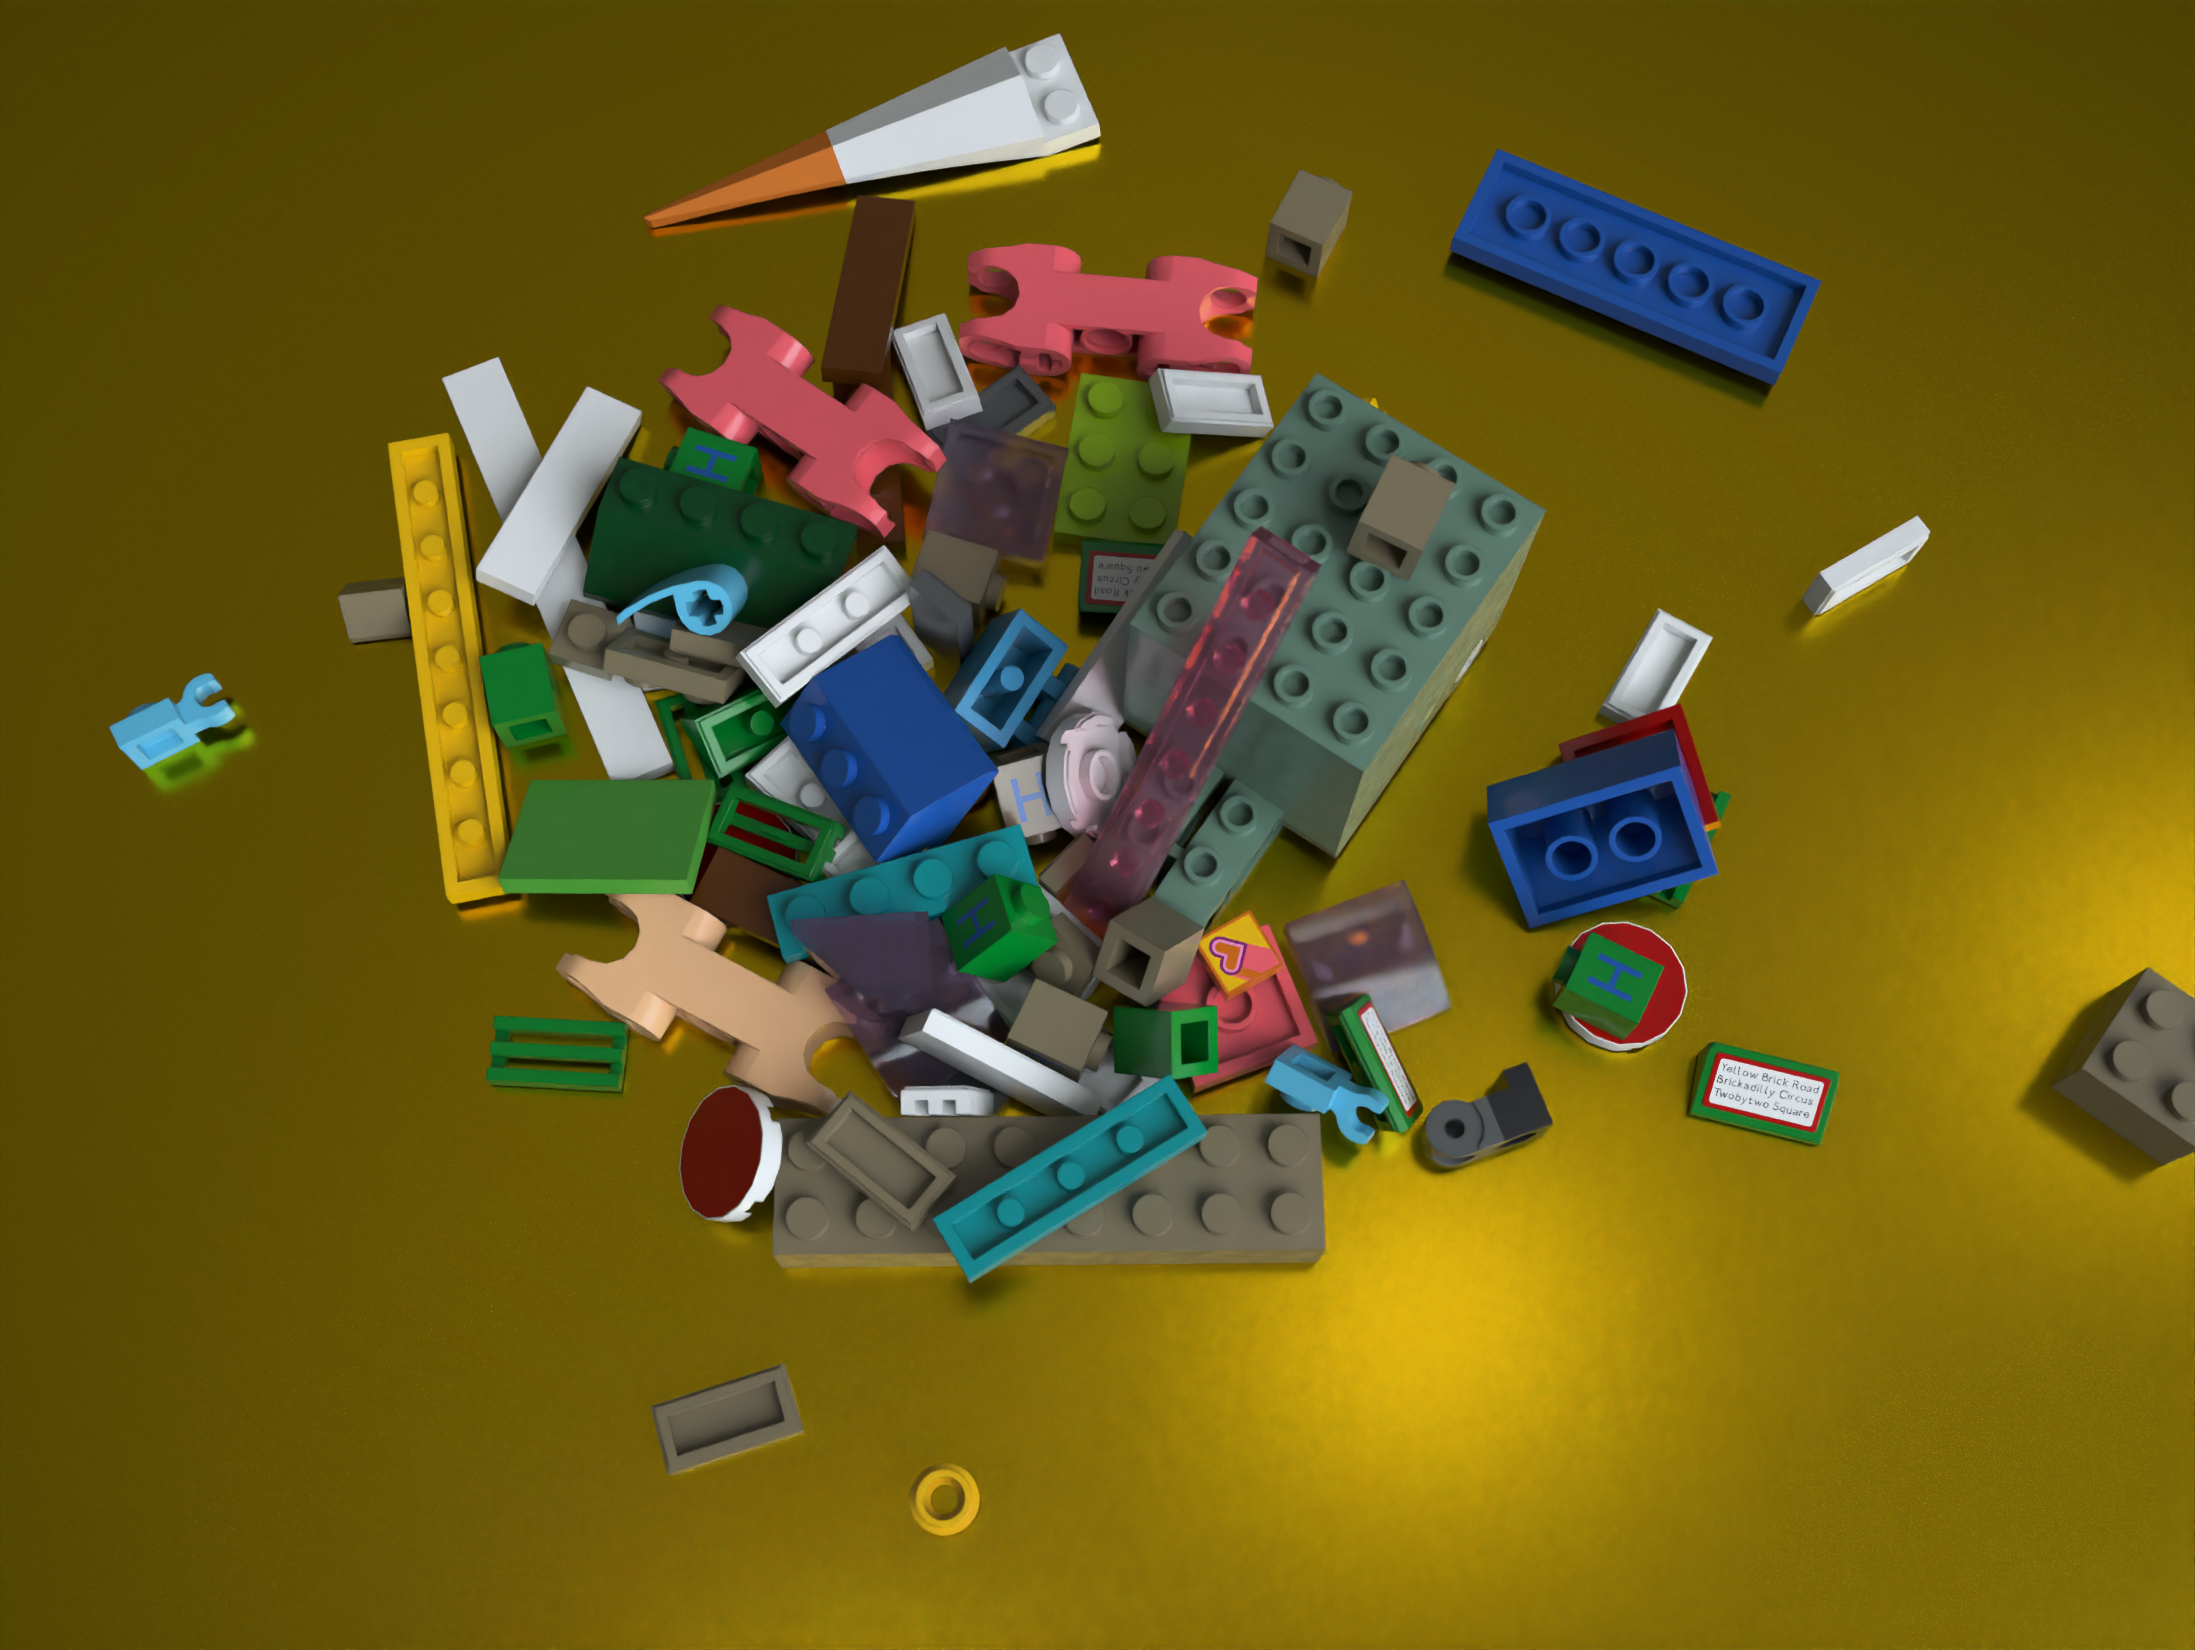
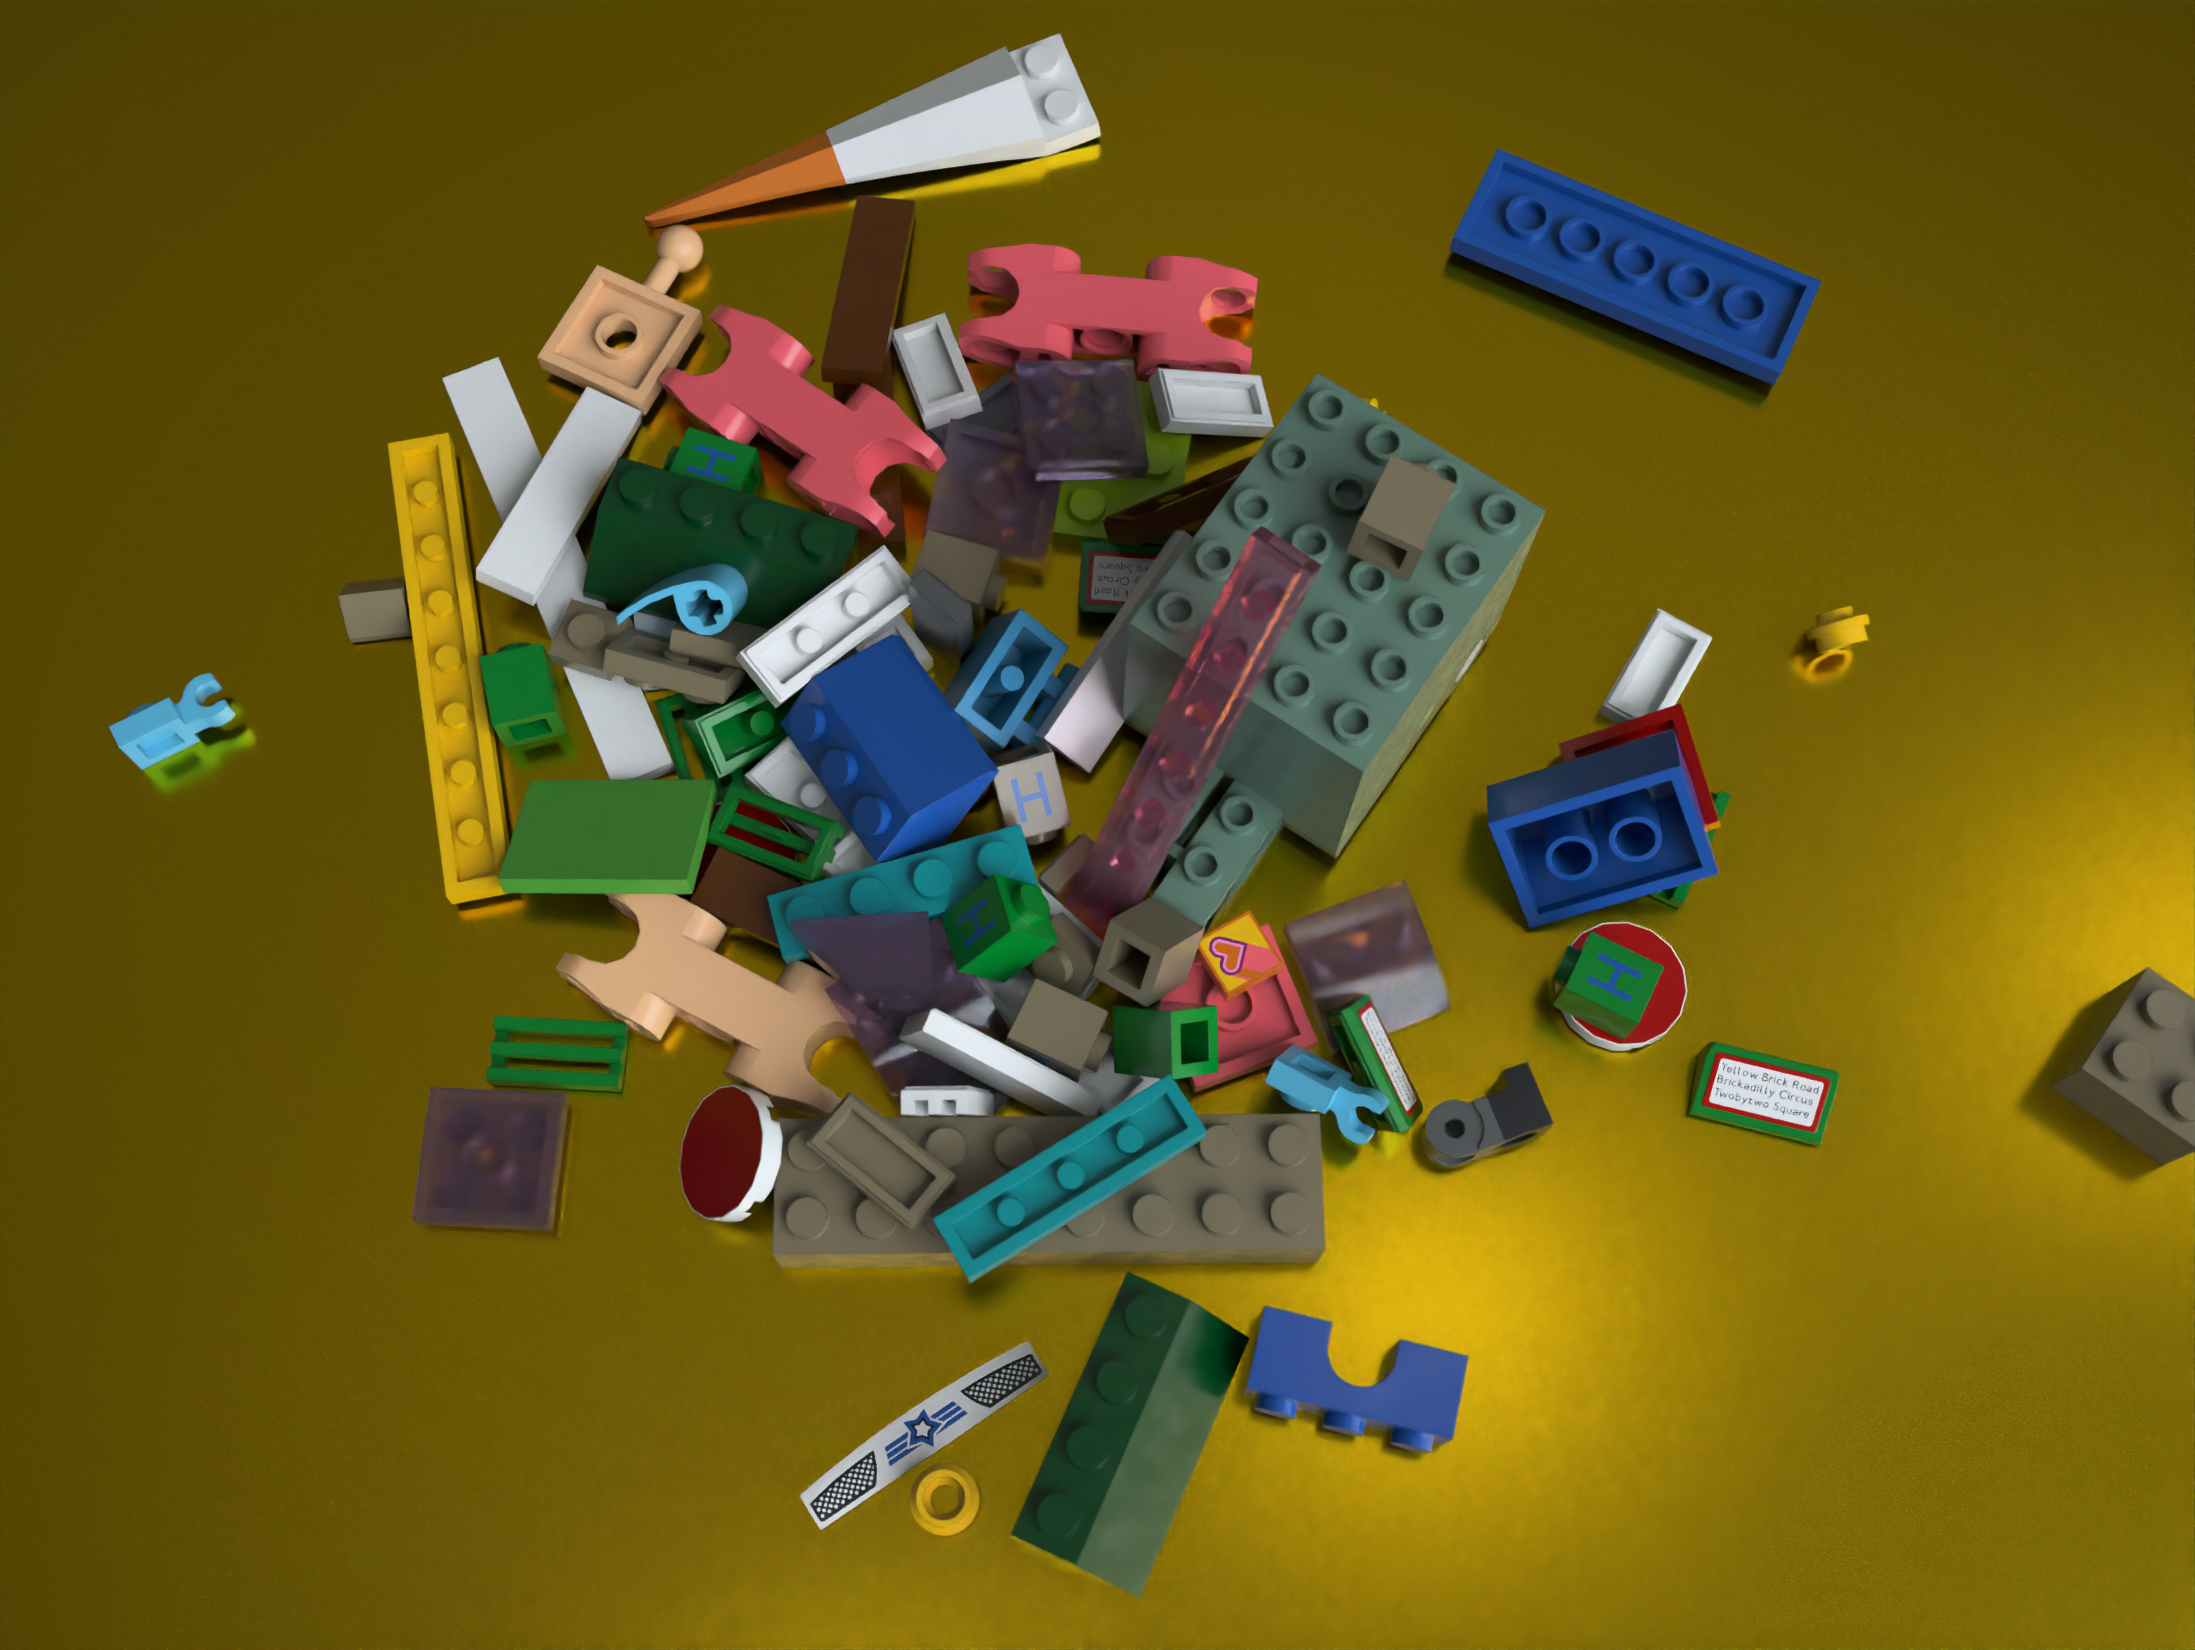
(490, 1159): none -> plate
(618, 304): none -> light nougat plate
(727, 1419): dark tan tile -> none
(922, 1432): none -> white sticker
(1079, 420): none -> plate
(1087, 771): white tile -> none
(1131, 1435): none -> dark green slope
(1172, 508): none -> reddish brown tile
(1308, 222): dark tan brick -> none
(1413, 1400): none -> blue arch
(1838, 630): none -> yellow plate
(1866, 566): white tile -> none

